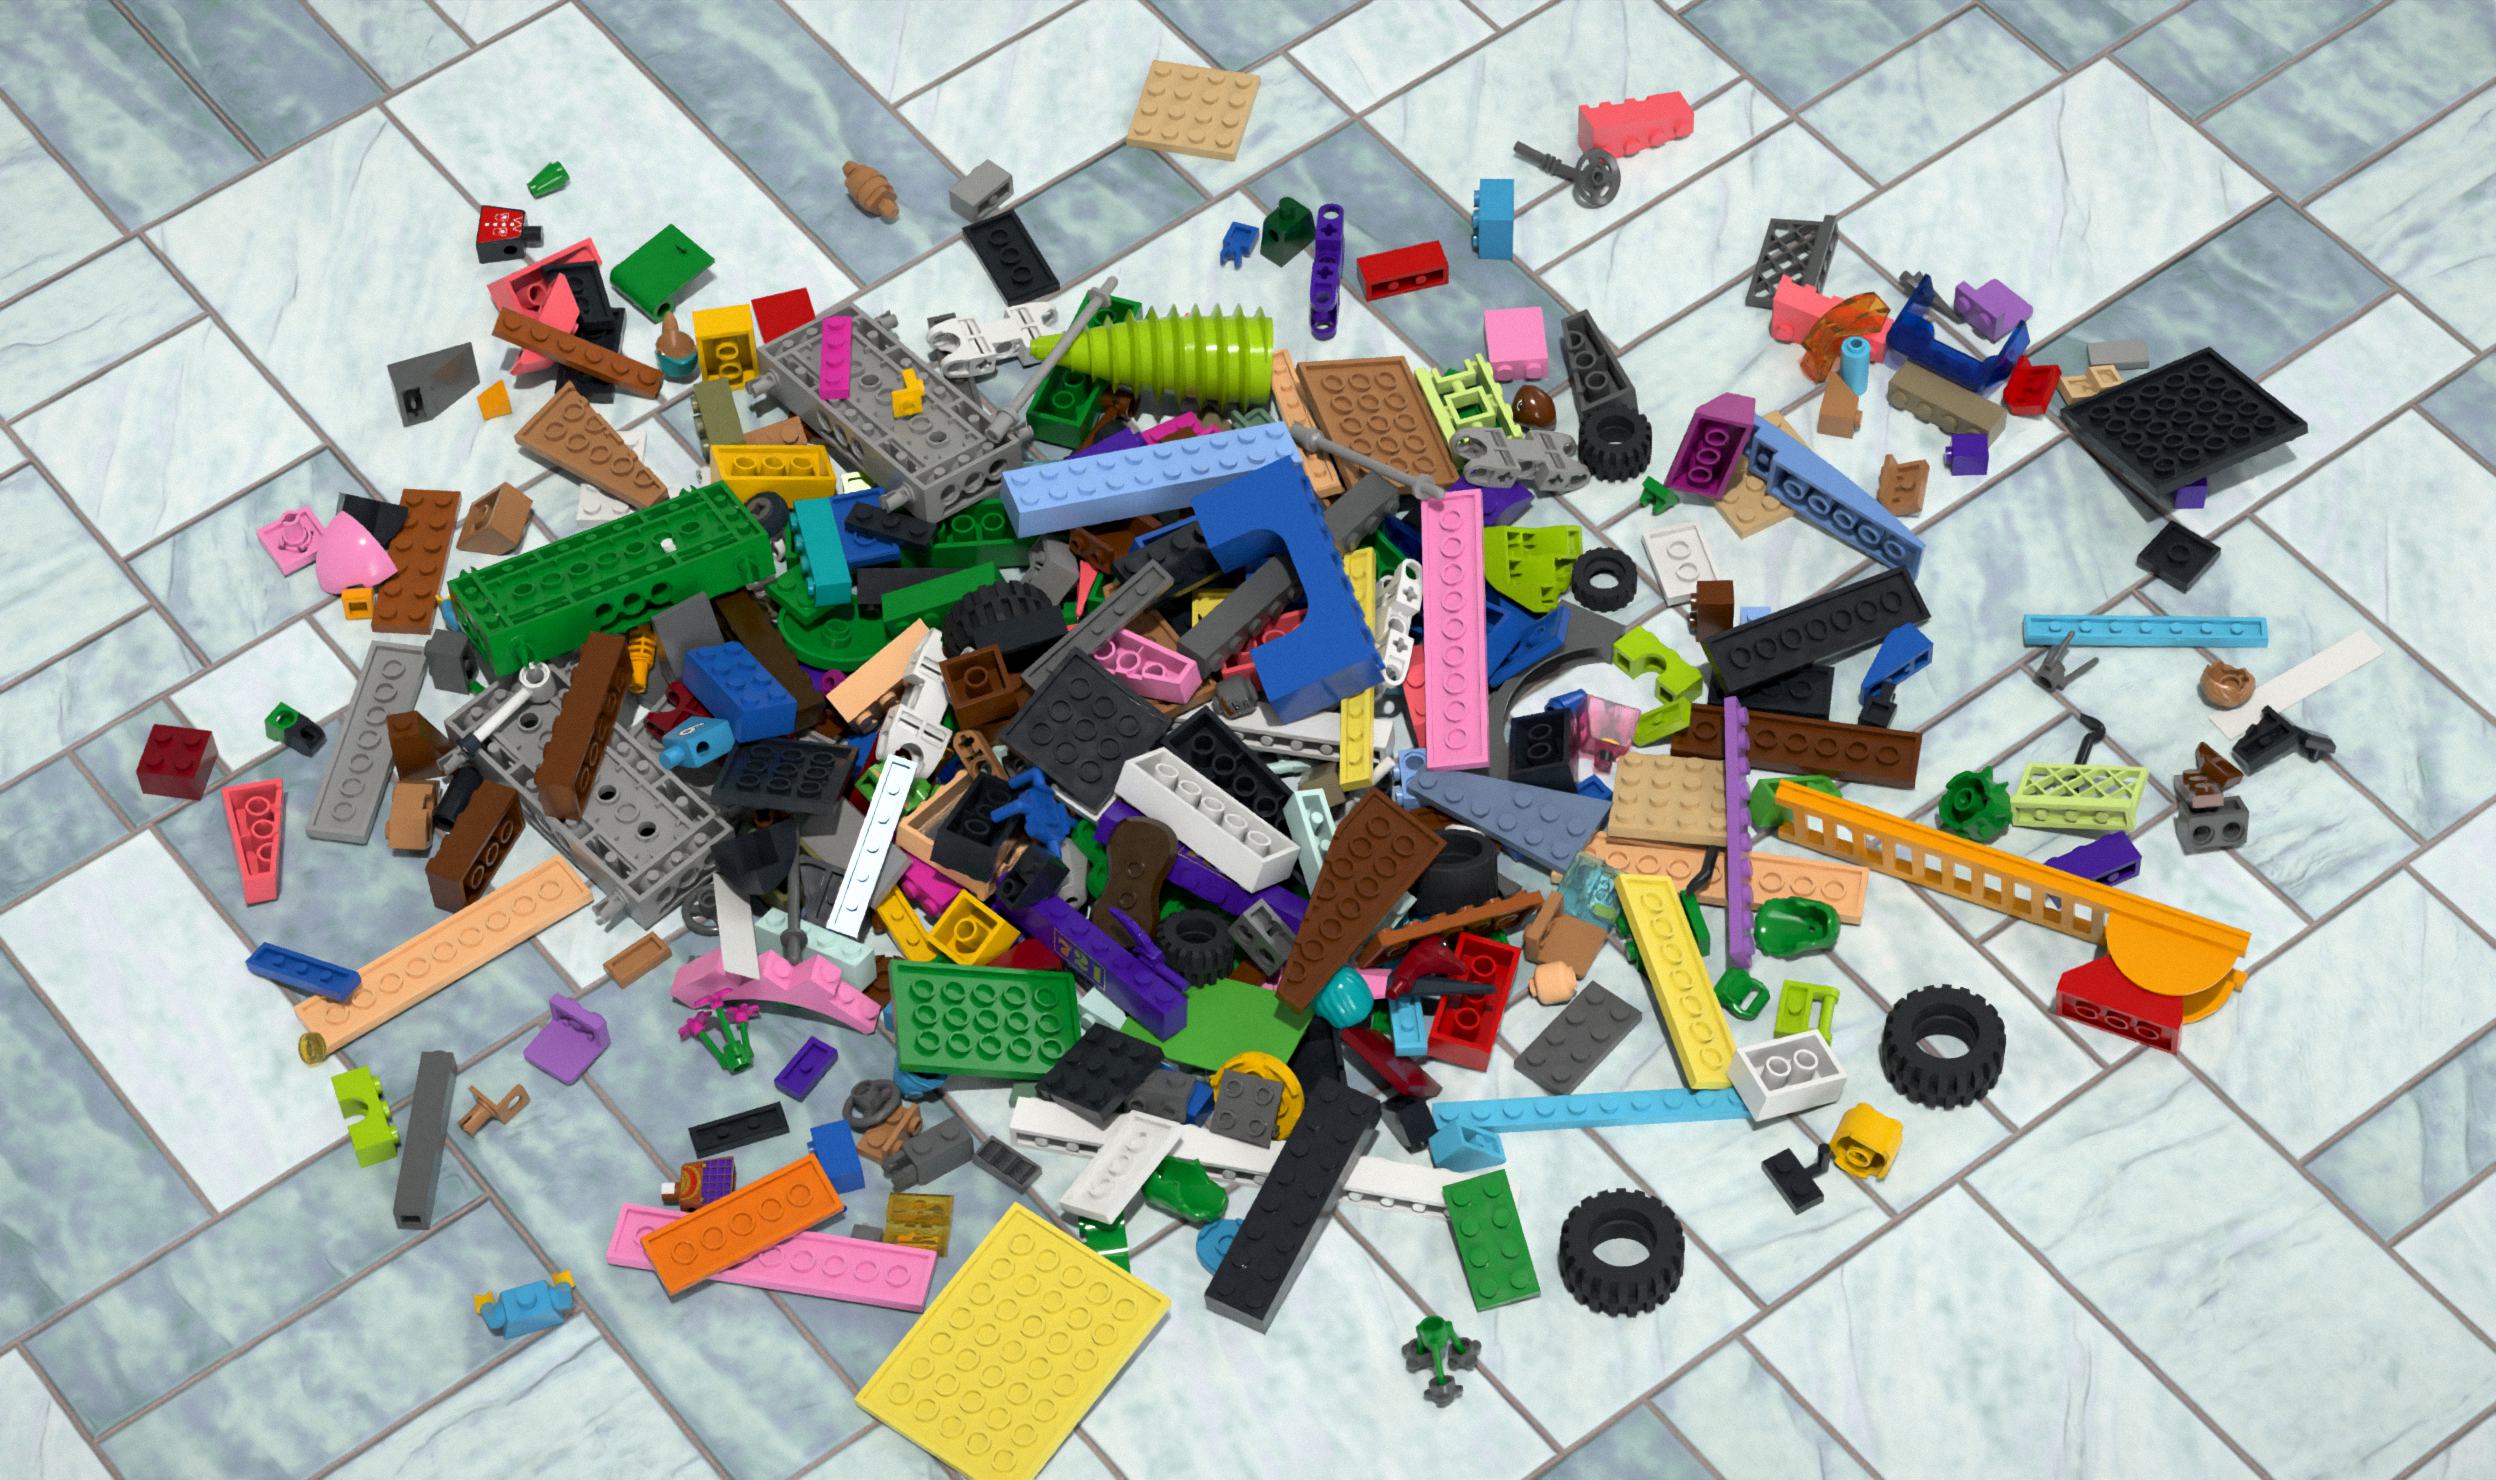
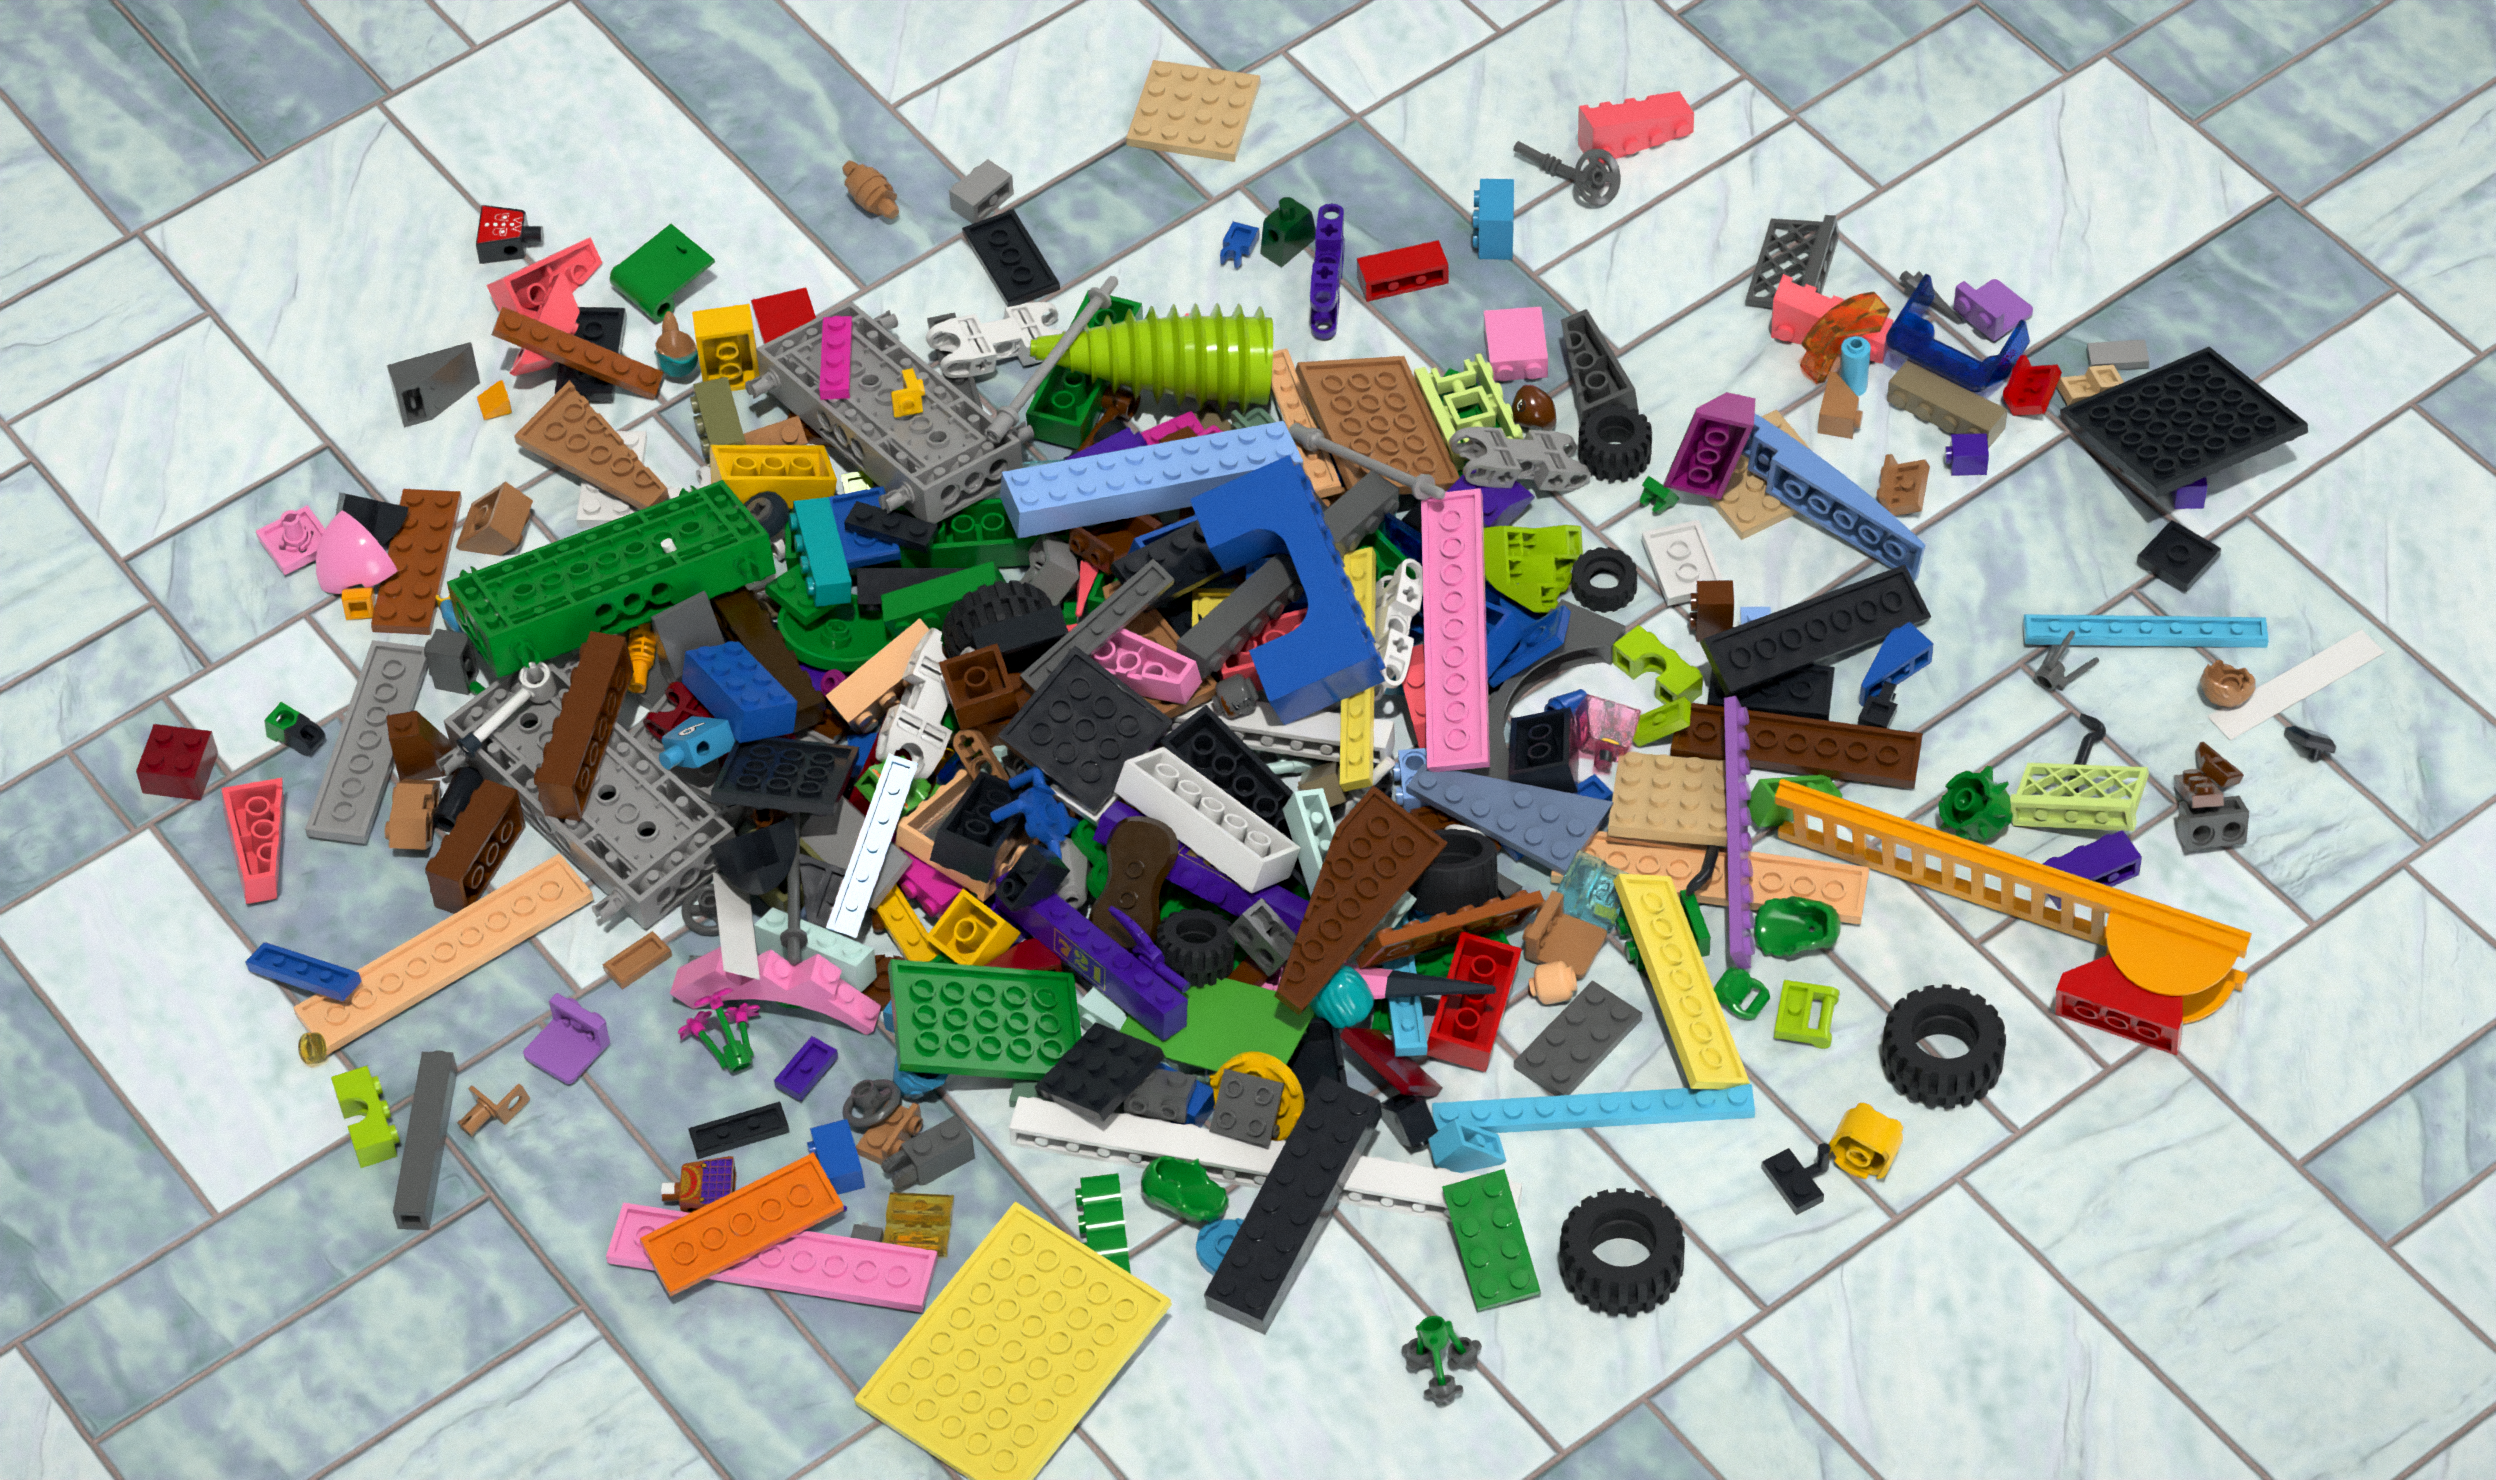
(527, 1306): dark azure torso -> none
(548, 179): green cone -> none
(587, 290): black wing -> none
(1006, 1164): tile -> none
(1121, 1166): white plate -> none
(1429, 958): dark red animal -> none
(1786, 1075): white brick -> none
(2265, 740): black wing -> none

